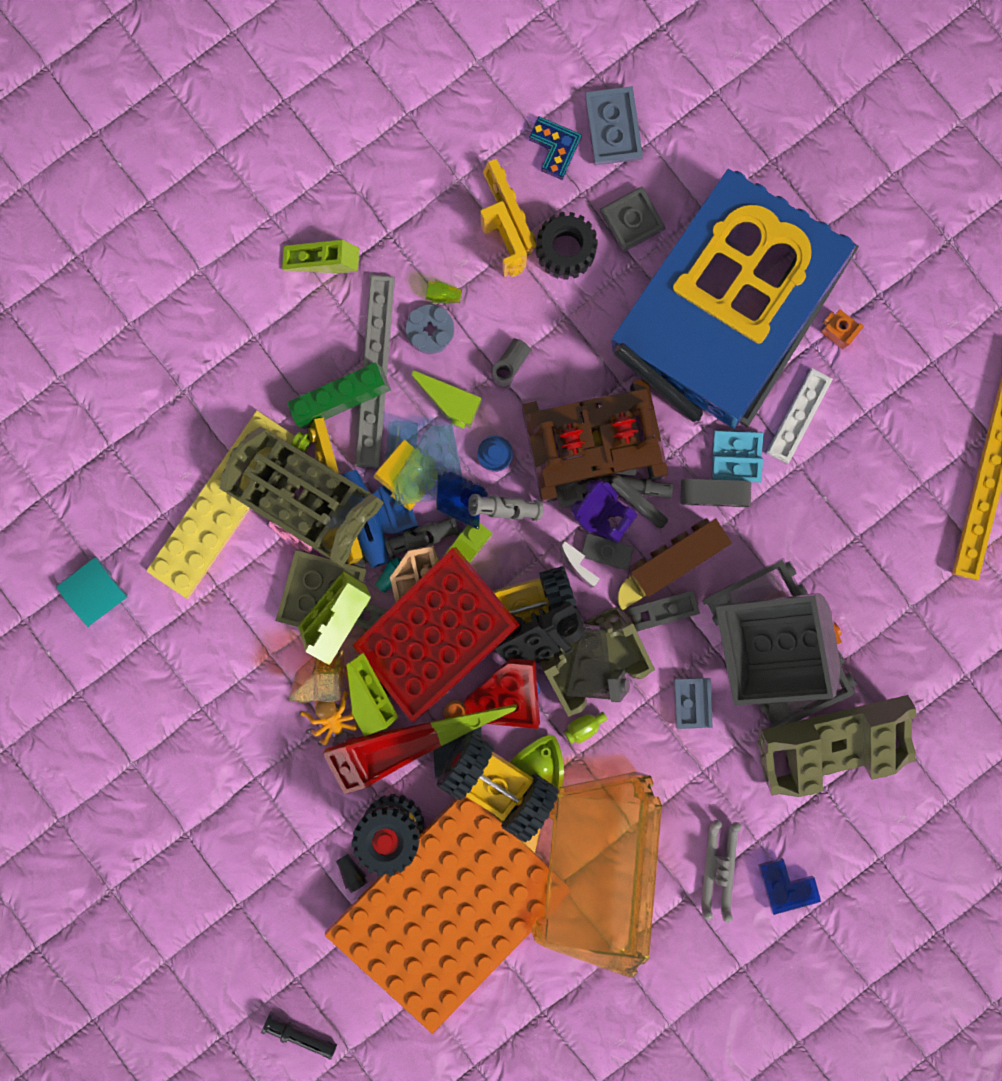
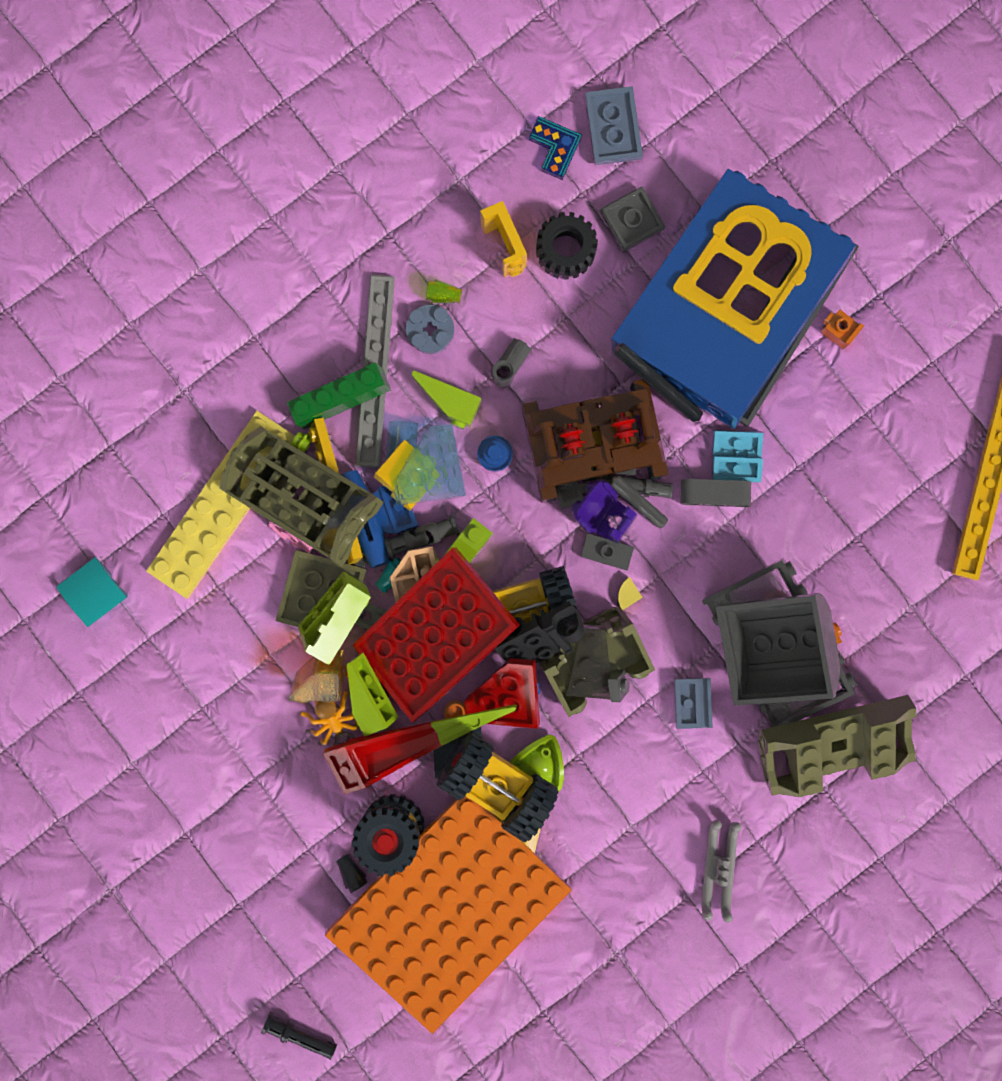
(321, 257): lime slope -> none
(454, 495): clear blue hinge -> none
(496, 179): yellow plate -> none
(505, 507): light grey piece -> none
(573, 559): white slope -> none
(584, 727): lime plant -> none
(603, 872): clear yellow windscreen -> none
(664, 610): dark grey plate -> none
(679, 558): reddish brown piece -> none
(786, 894): clear blue plate -> none
(799, 416): white tile -> none

